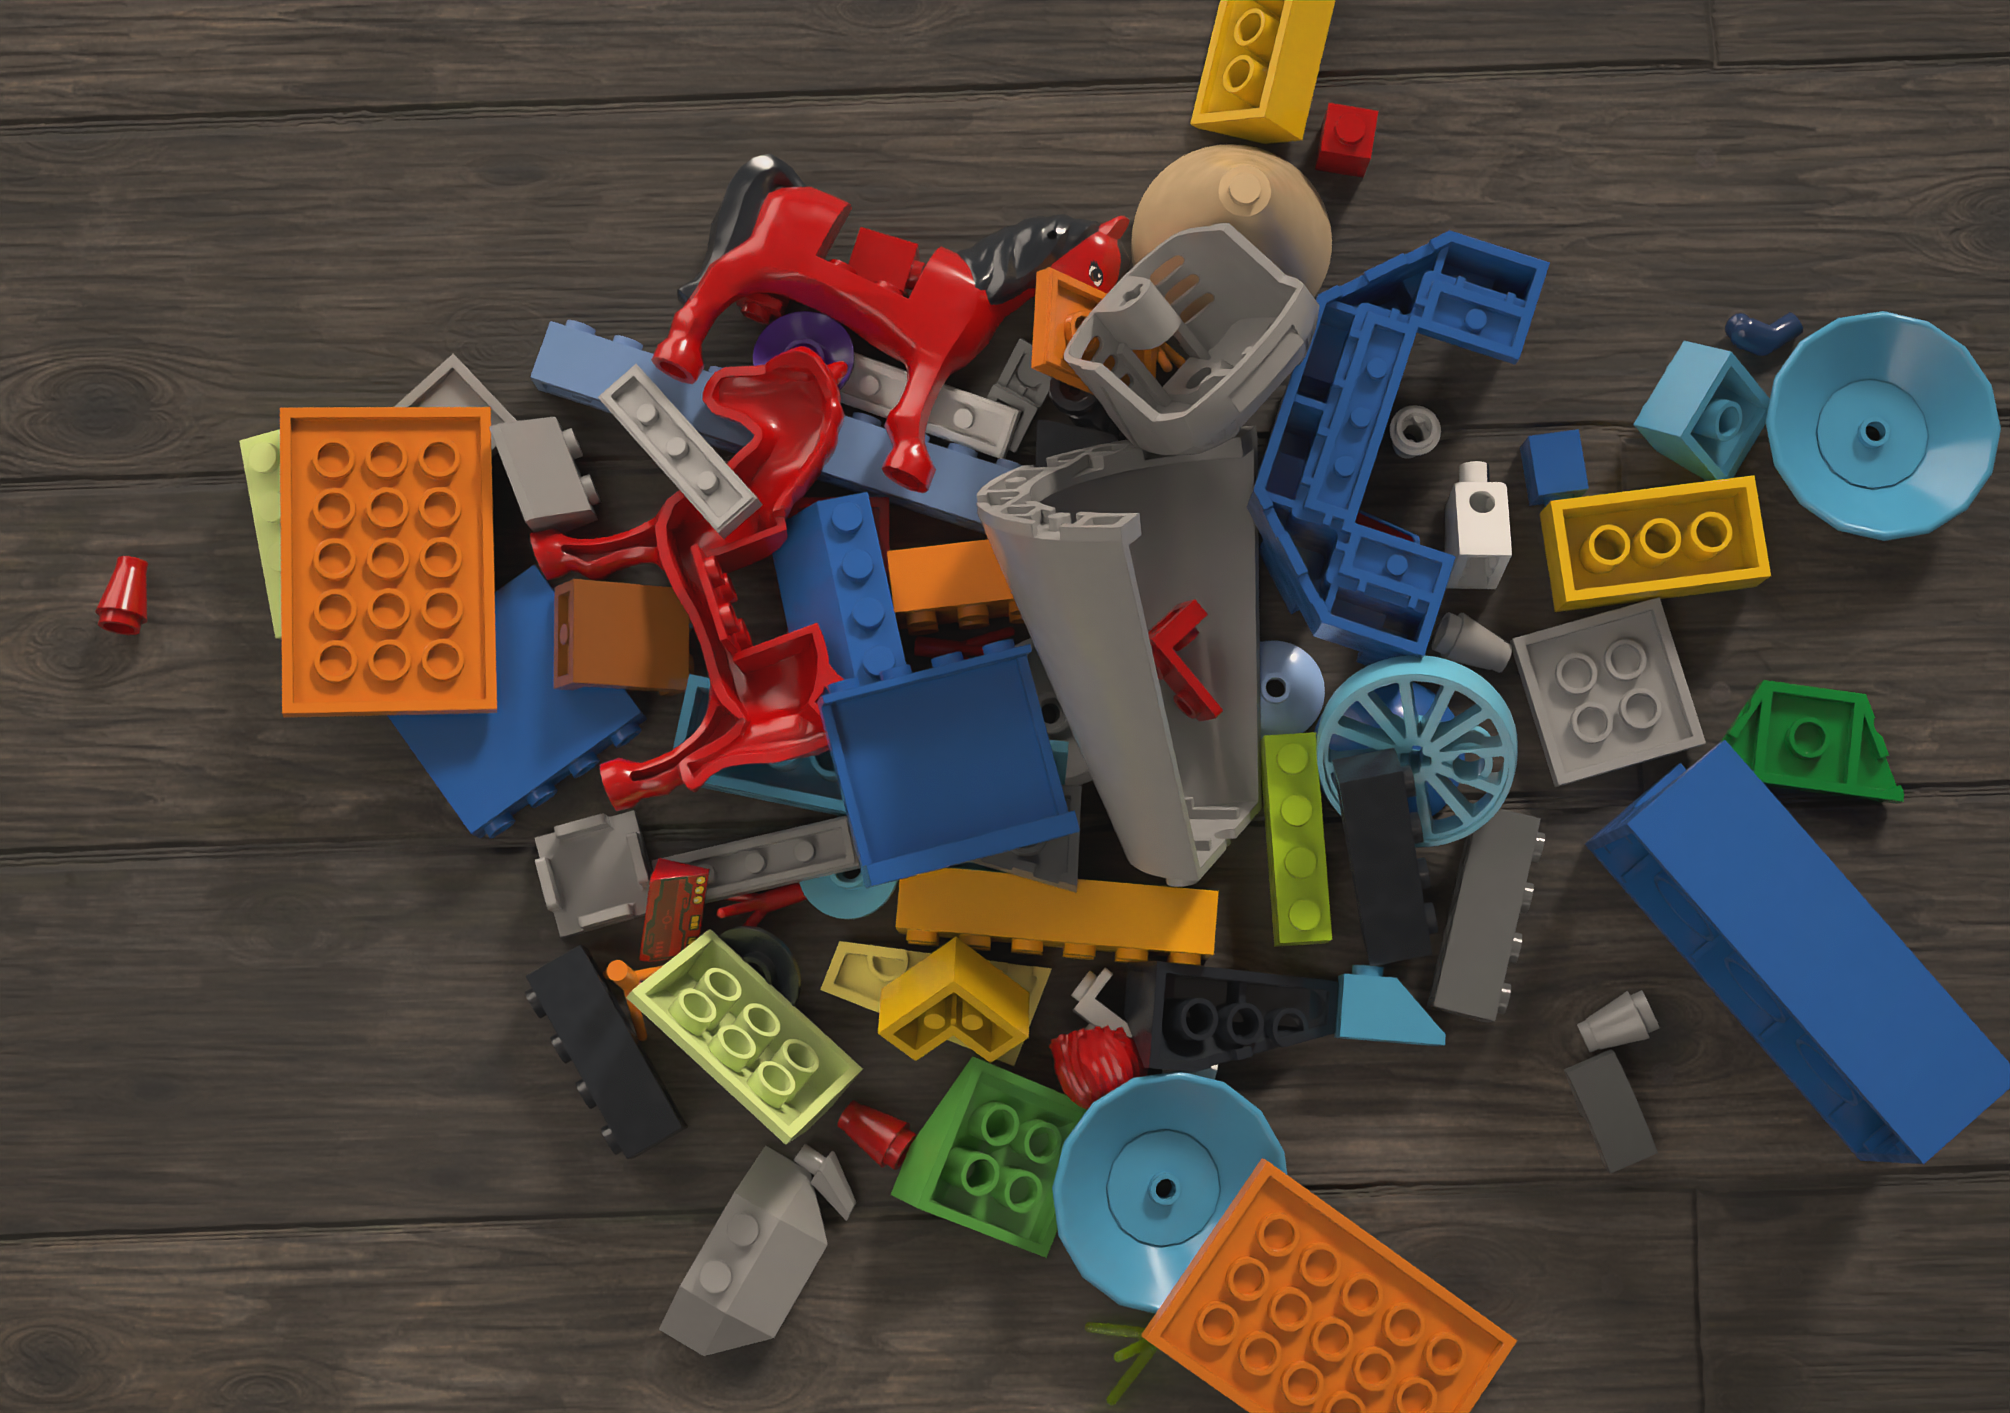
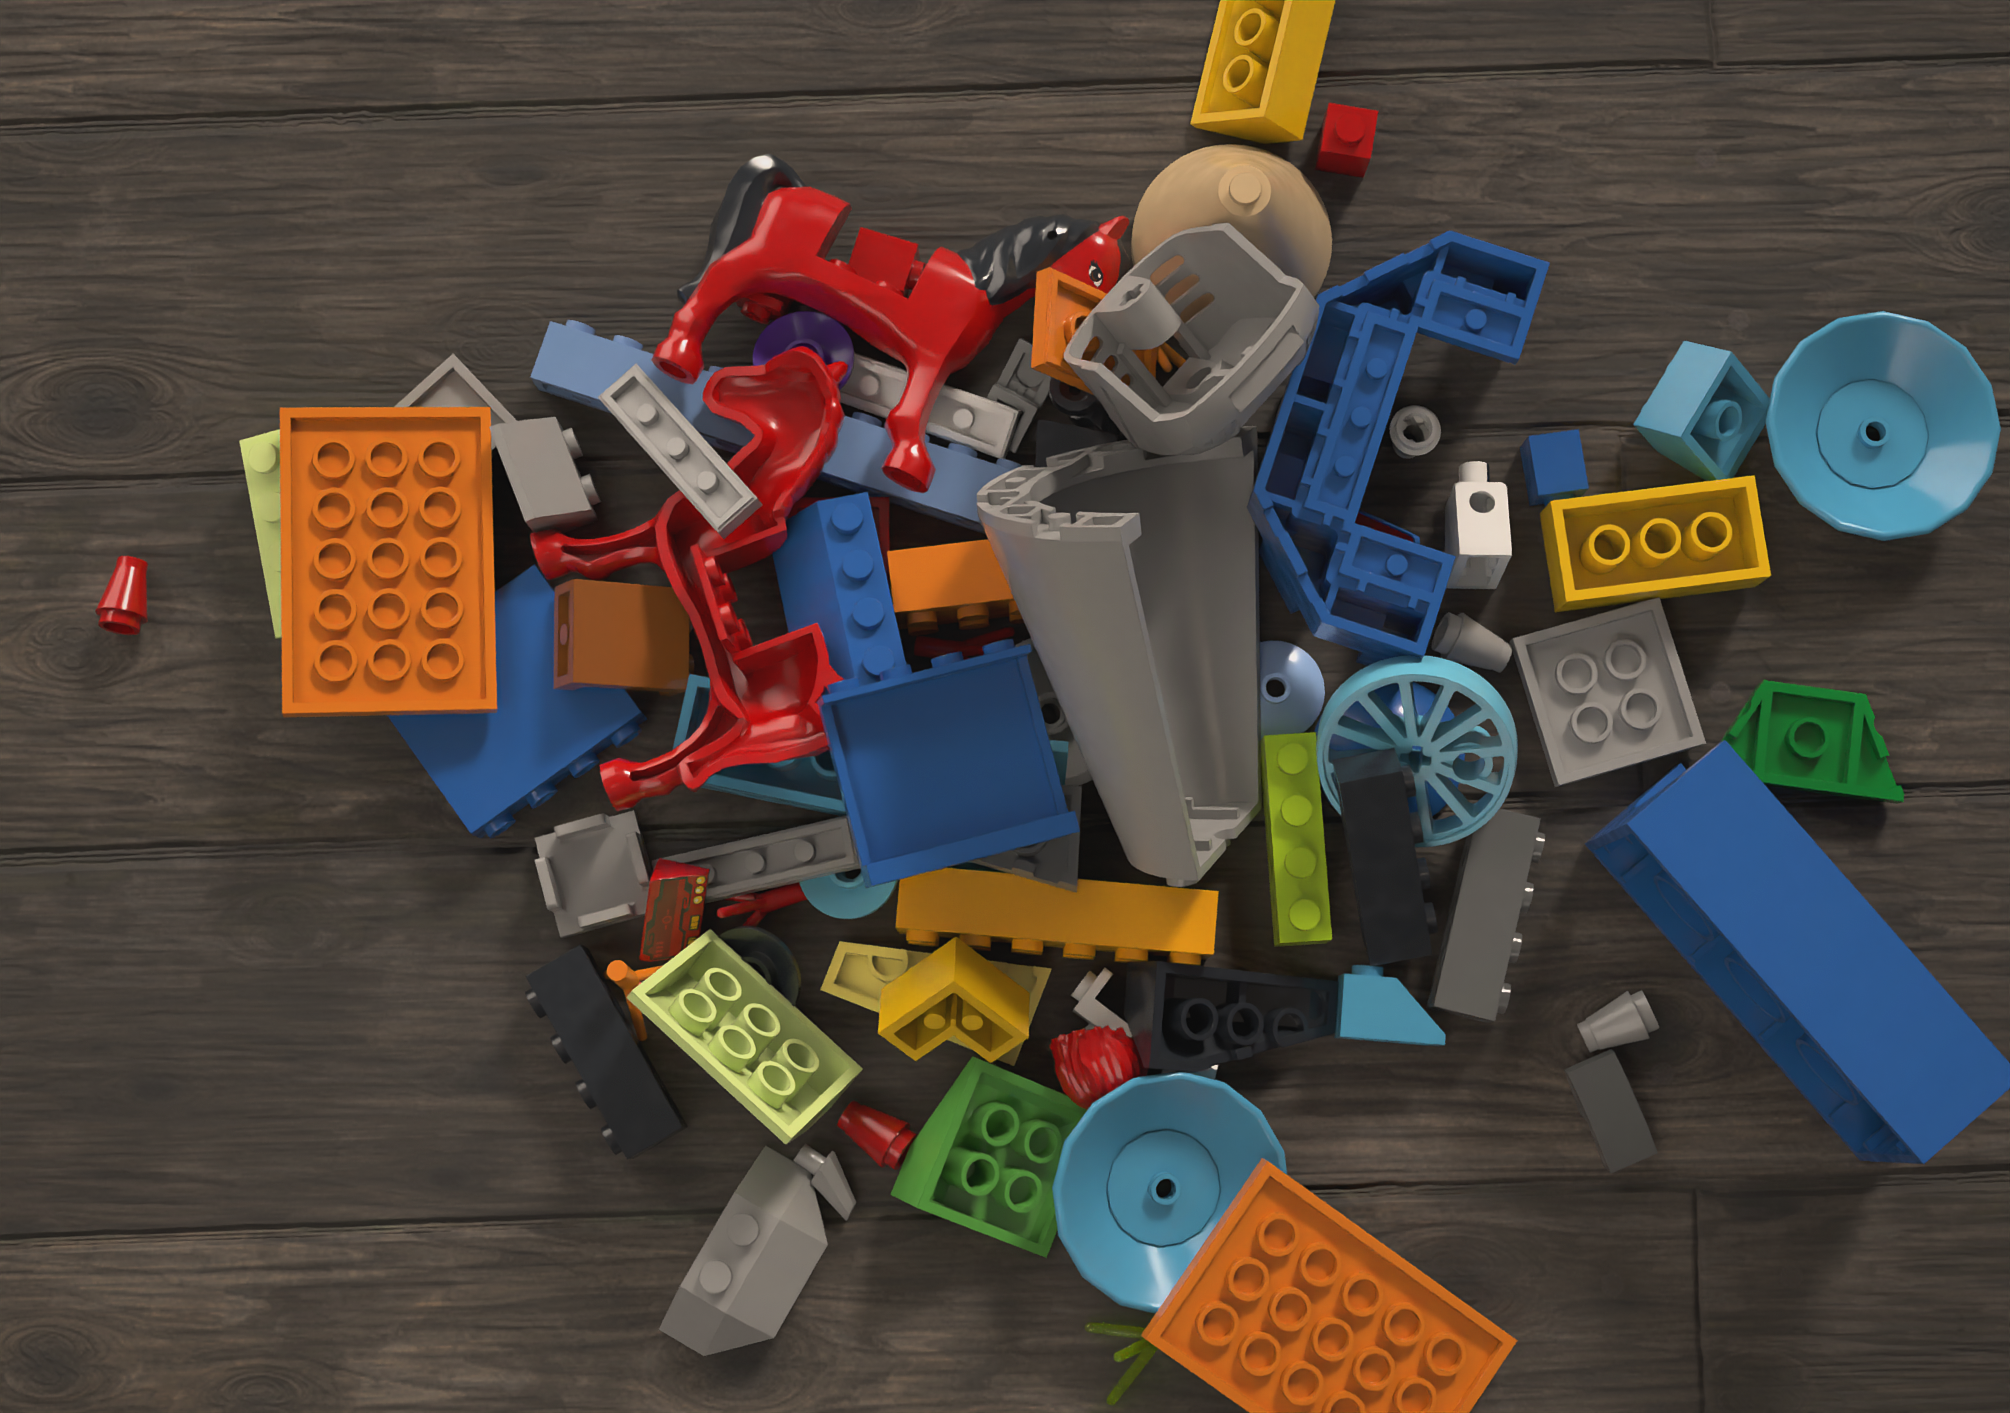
(1176, 632): red bracket -> none
(1760, 337): dark blue arm -> none

